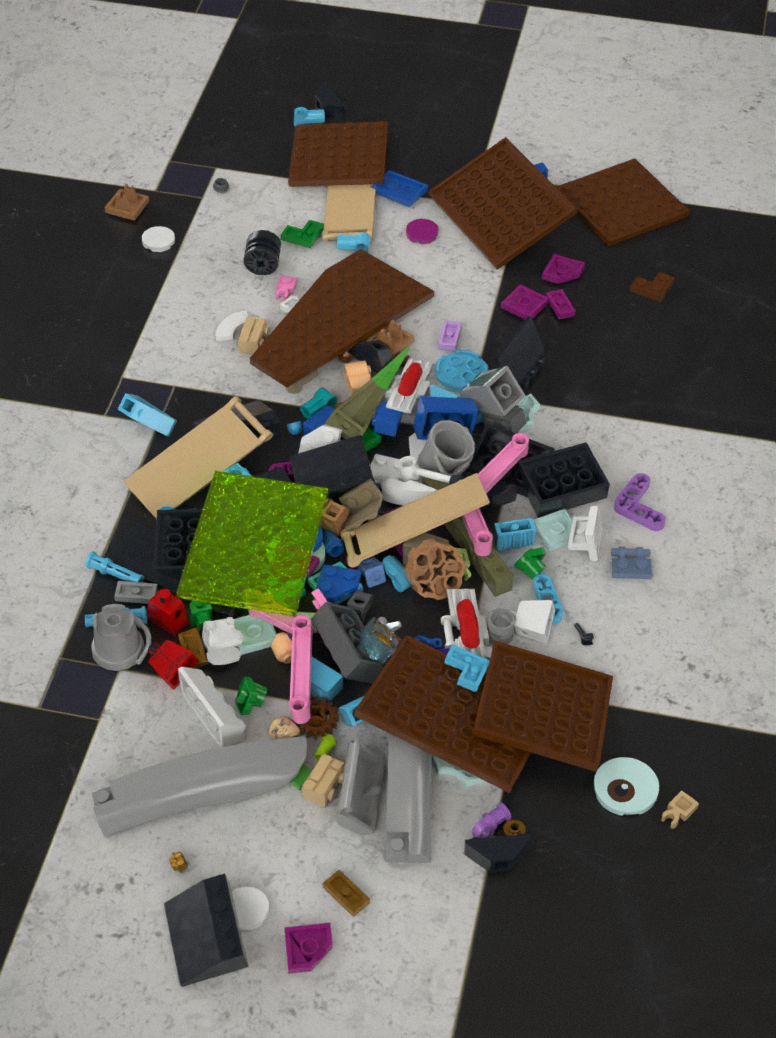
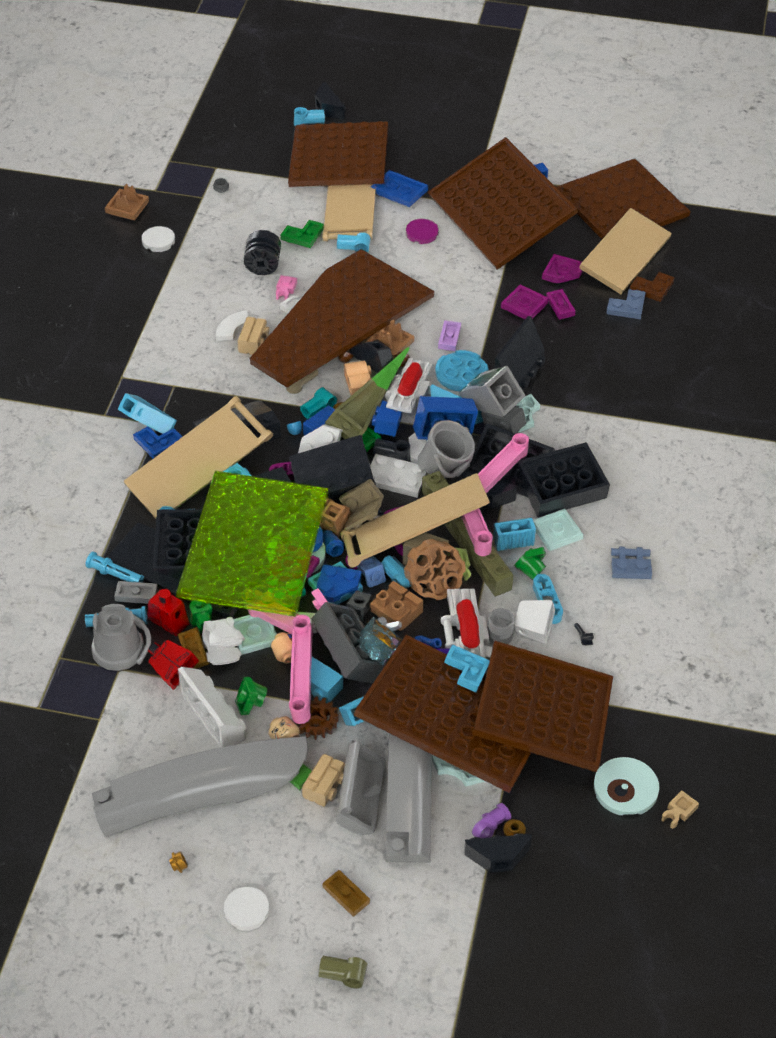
(153, 443): none -> blue plate
(205, 931): black slope -> none
(307, 946): magenta plate -> none
(327, 743): lime pin -> none
(348, 971): none -> olive piece
(397, 605): none -> medium nougat hips
(398, 449): none -> black piece
(404, 492): white slope -> none
(410, 470): white piece -> none
(587, 534): white bracket -> none
(625, 251): none -> tan tile
(627, 308): none -> sand blue plate
(633, 505): medium lavender beam -> none

